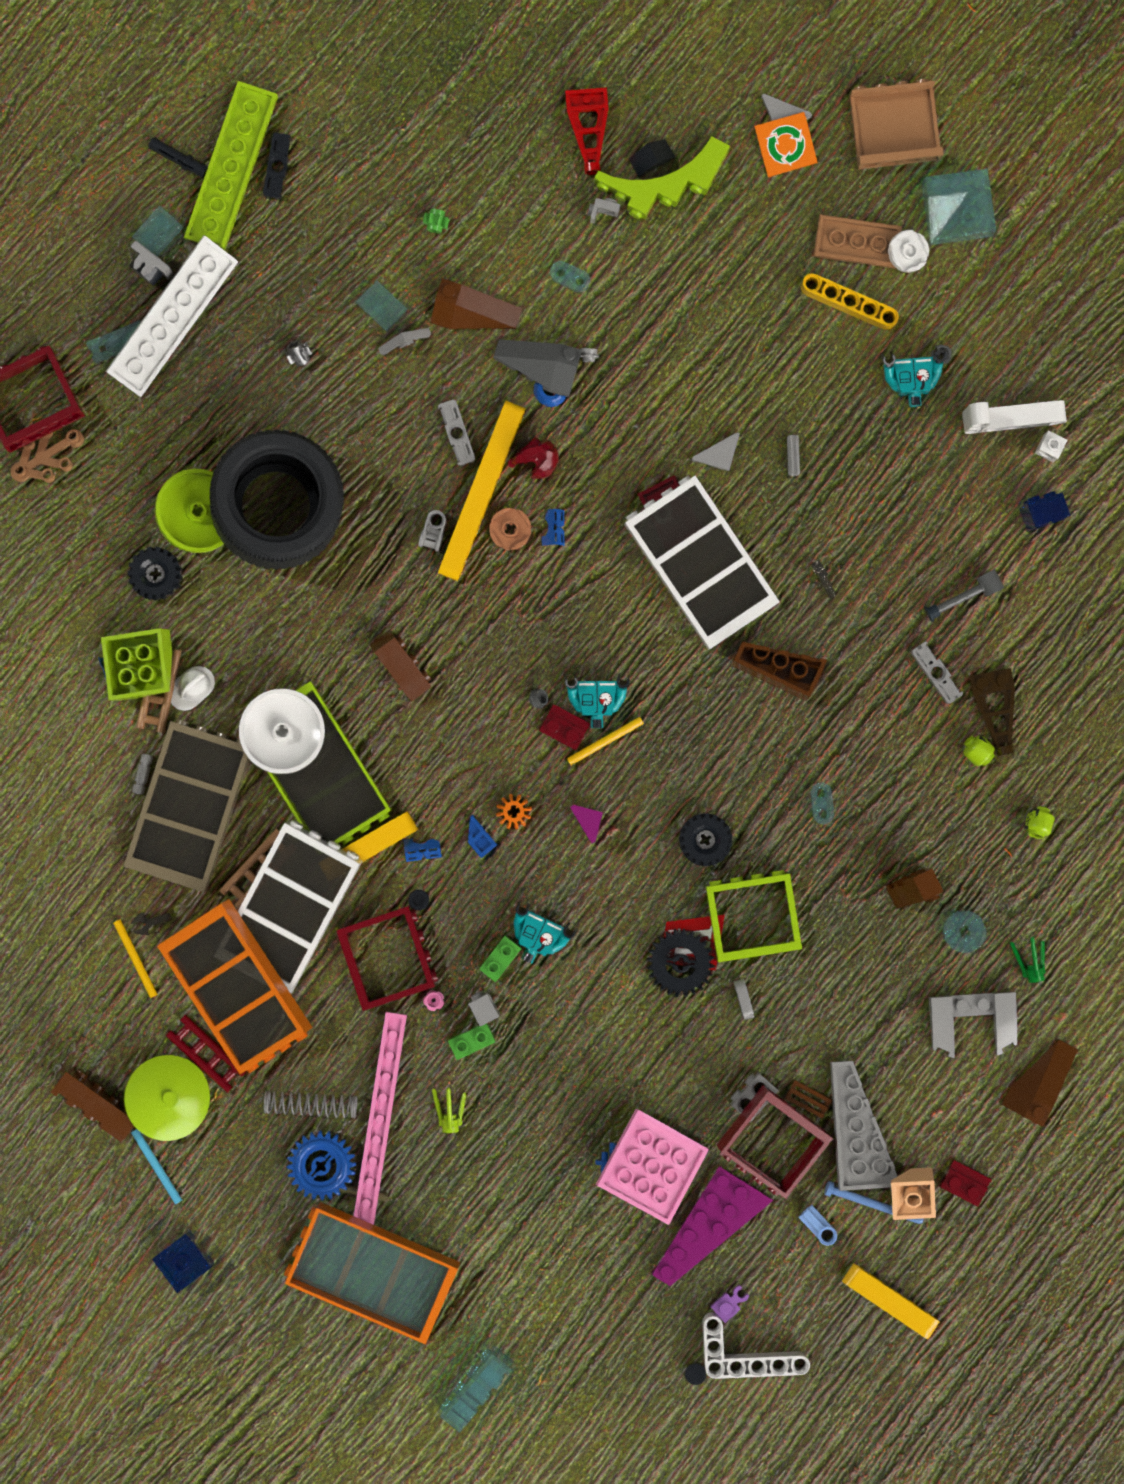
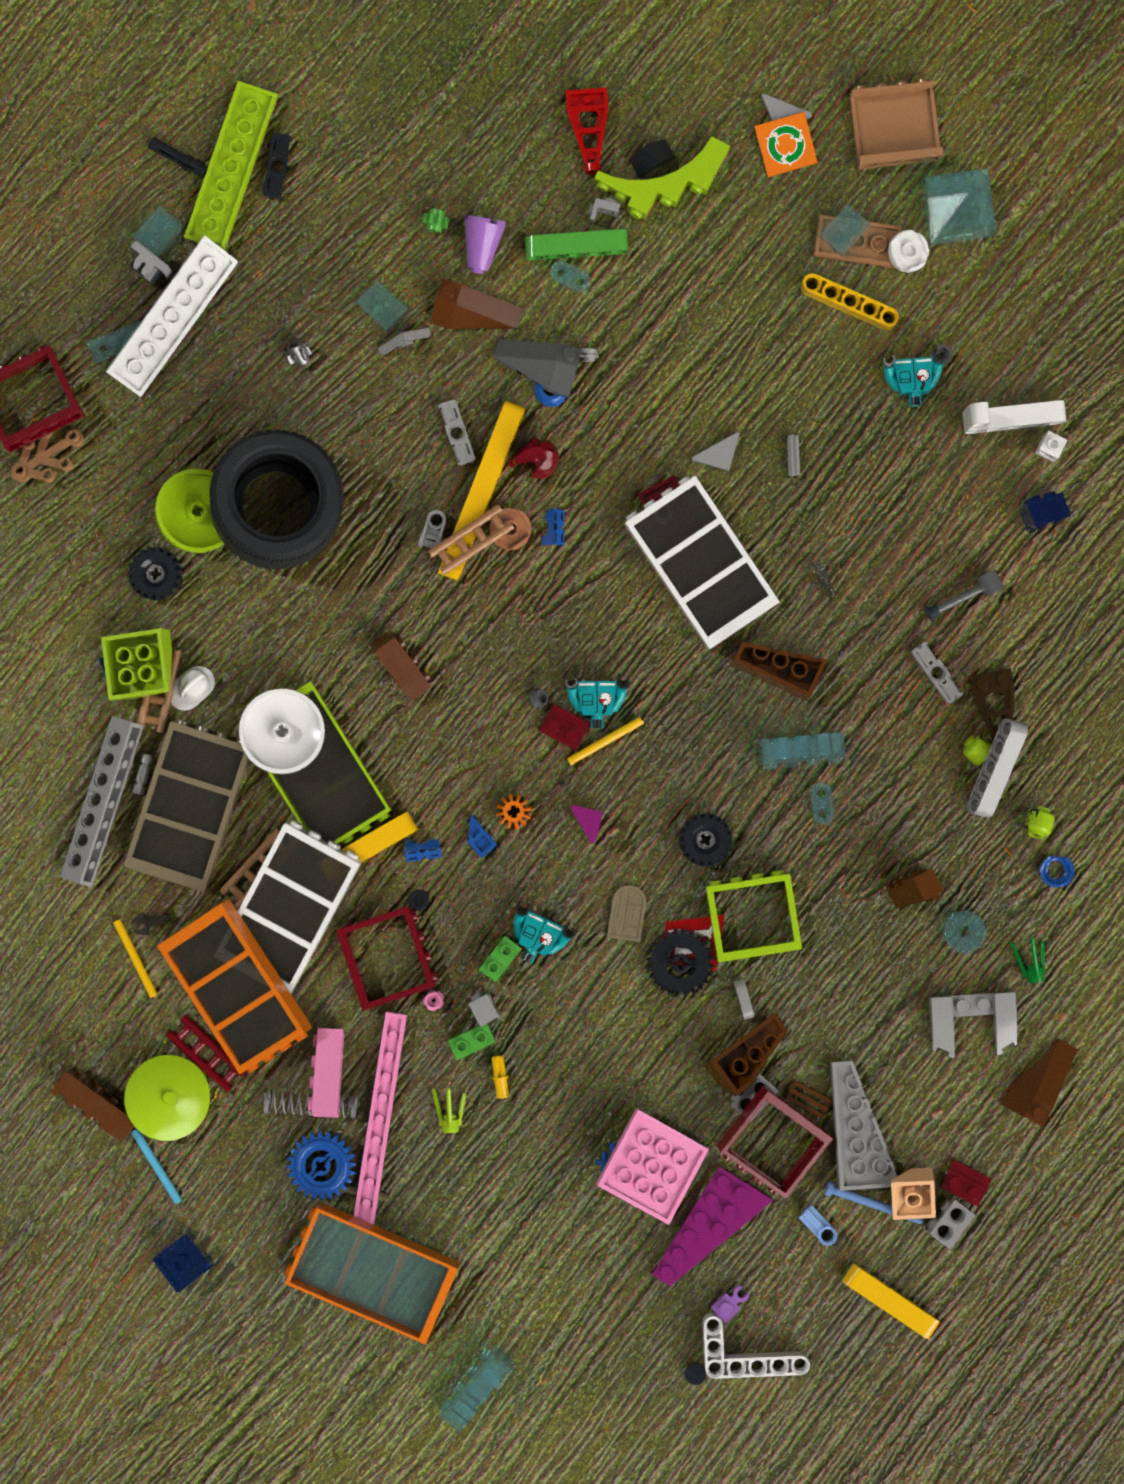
(101, 801): none -> light grey brick
(327, 1072): none -> bright pink brick
(468, 552): none -> medium nougat bar
(482, 241): none -> medium lavender cone
(500, 1077): none -> yellow axle
(576, 244): none -> bright green beam
(627, 914): none -> dark tan window
(742, 1061): none -> reddish brown wedge
(801, 749): none -> clear light blue wedge
(844, 230): none -> clear light blue plate
(955, 1225): none -> light grey brick
(997, 768): none -> light grey beam
(1066, 877): none -> blue piece

